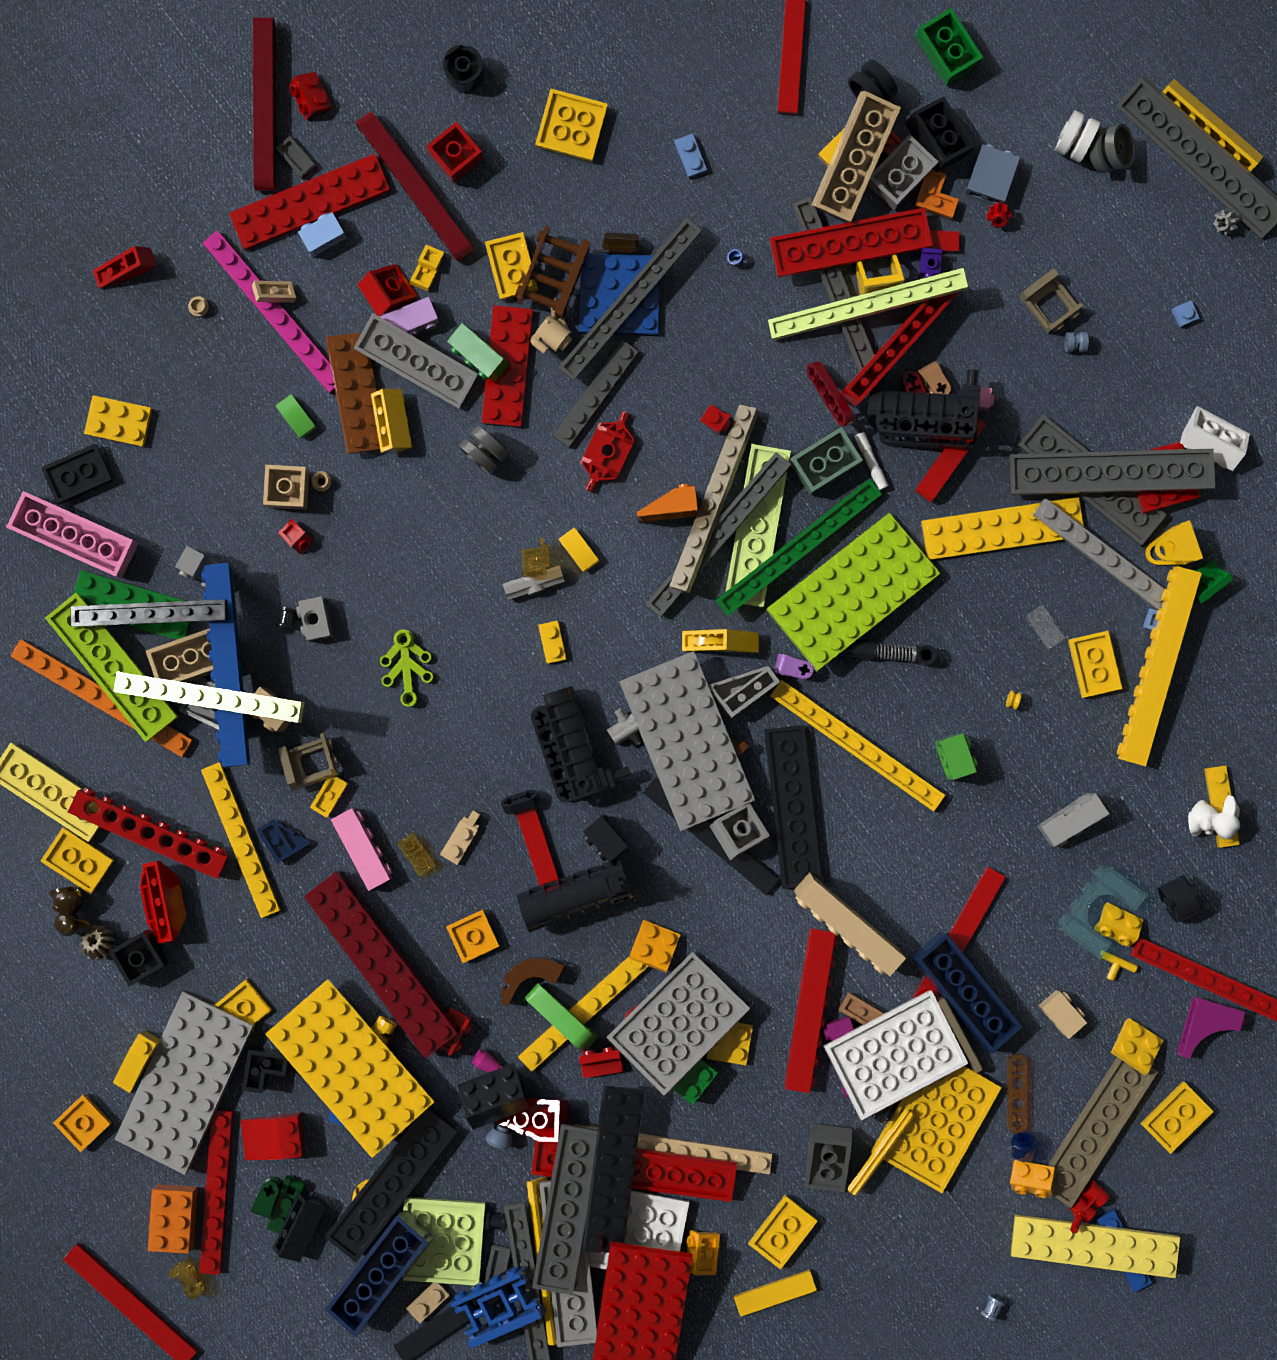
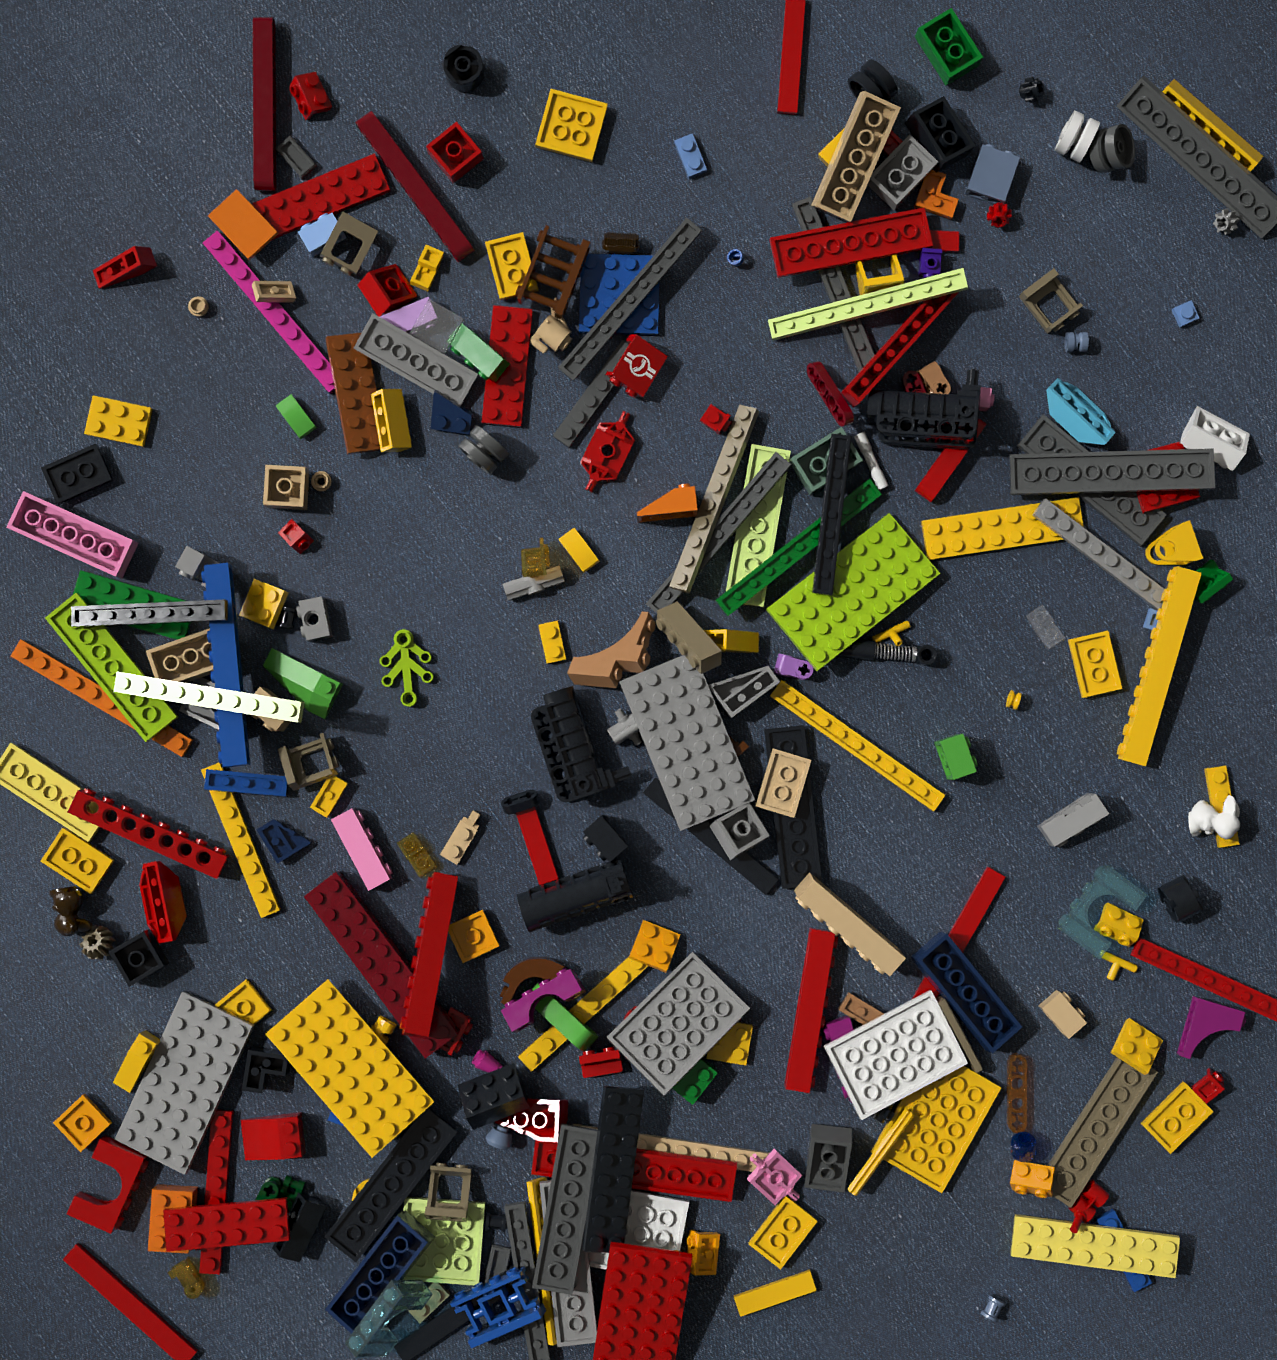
(129, 1165): none -> red arch
(226, 1224): none -> red plate
(243, 224): none -> orange tile
(245, 783): none -> blue plate
(263, 603): none -> yellow plate
(304, 683): none -> bright green wedge
(355, 228): none -> dark tan window
(371, 1335): none -> clear light blue arch
(430, 955): none -> red brick
(436, 326): none -> clear tile
(447, 1211): none -> dark tan window
(449, 415): none -> dark blue wing
(520, 1013): none -> magenta arch
(626, 655): none -> medium nougat arch
(637, 366): none -> red panel
(689, 637): none -> dark tan brick
(774, 1177): none -> bright pink plate
(783, 783): none -> tan plate
(831, 514): none -> black tile
(892, 633): none -> yellow piece
(1031, 89): none -> black gear
(1078, 413): none -> medium azure wedge
(1209, 1085): none -> red bracket

